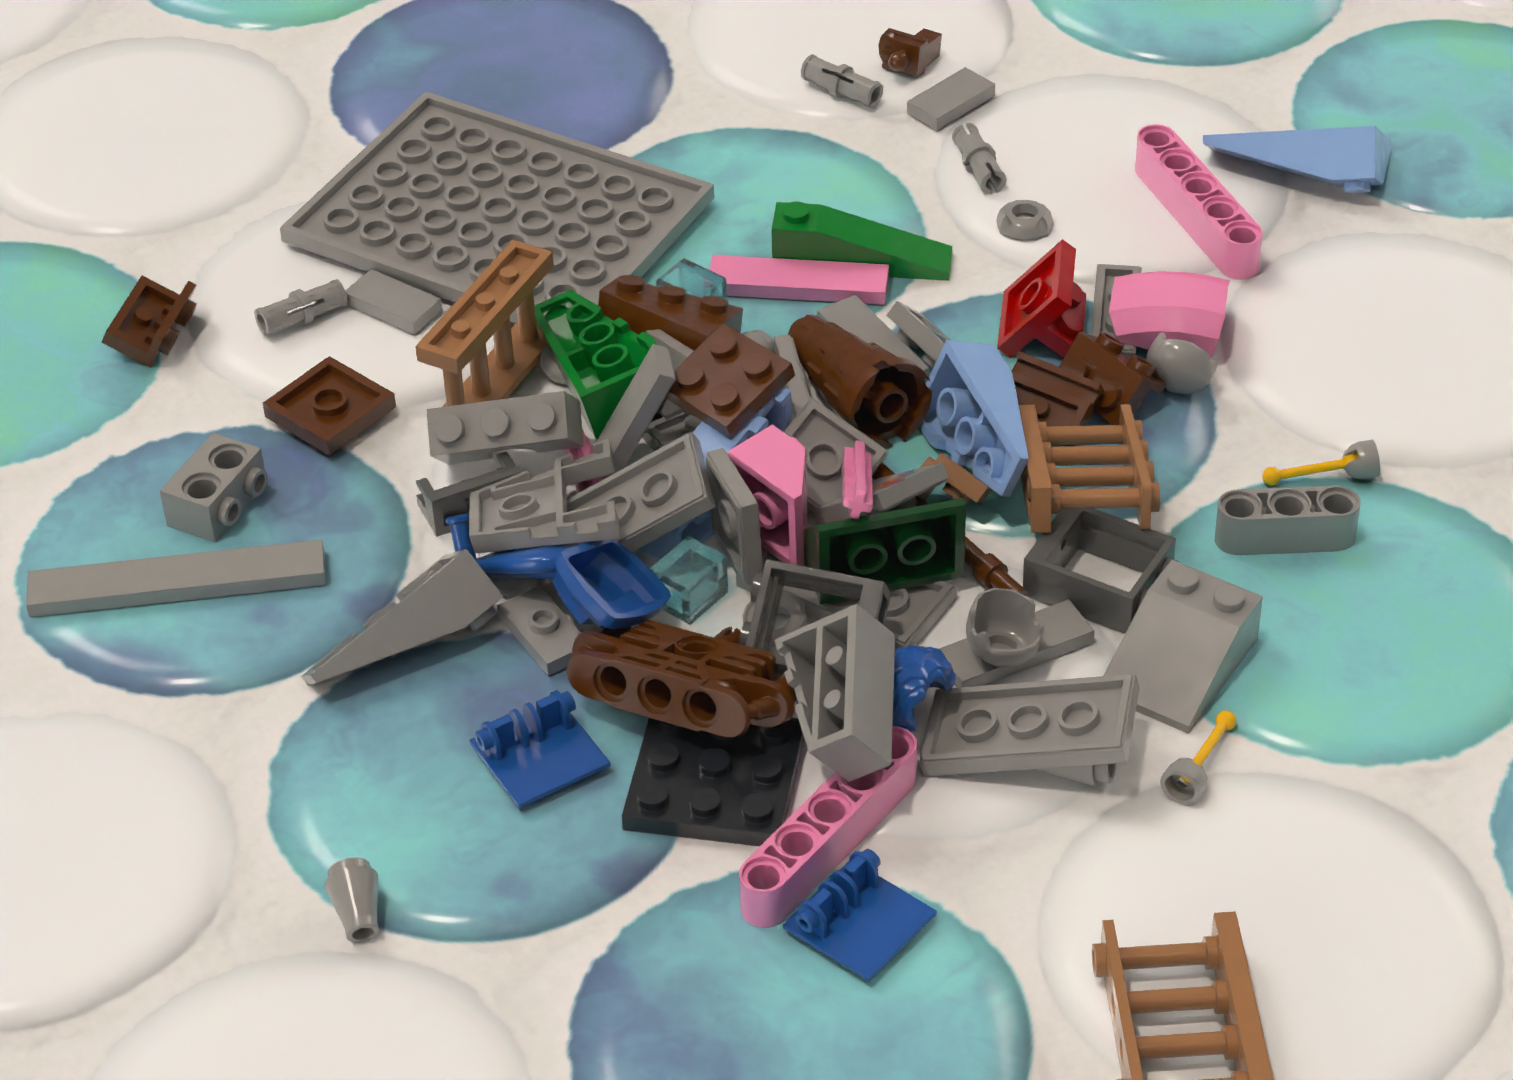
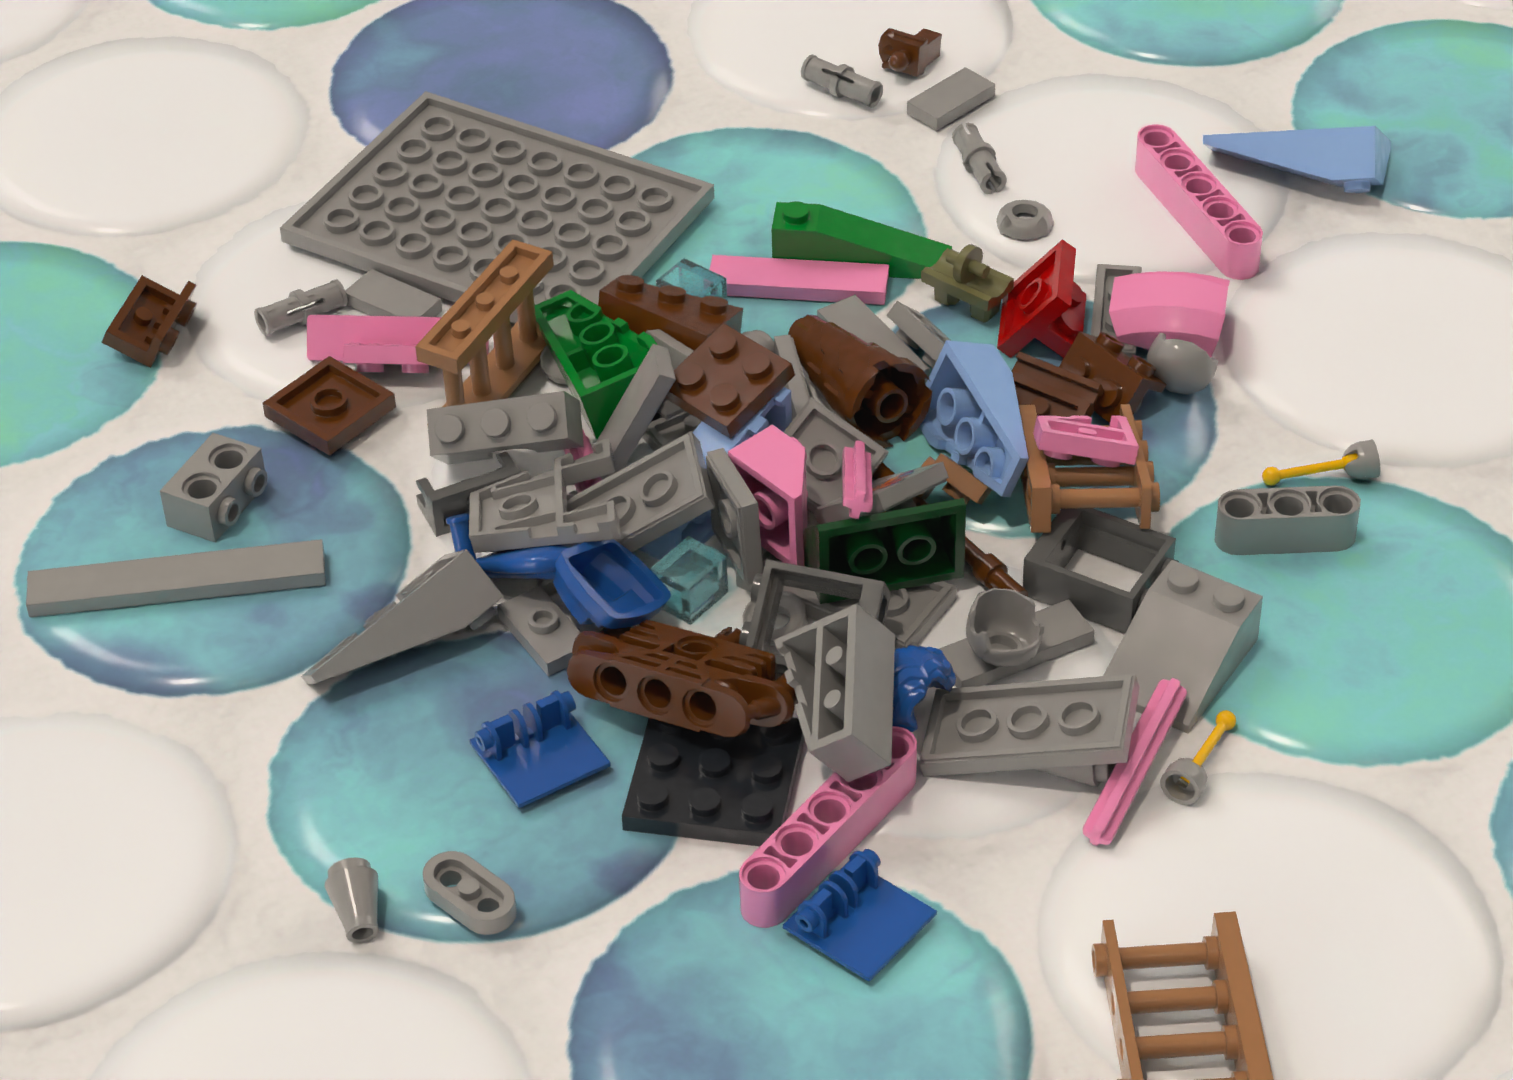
(369, 340): none -> bright pink bracket
(478, 899): none -> light grey plate
(967, 279): none -> olive hips
(1075, 435): none -> bright pink wing
(1127, 777): none -> bright pink axle

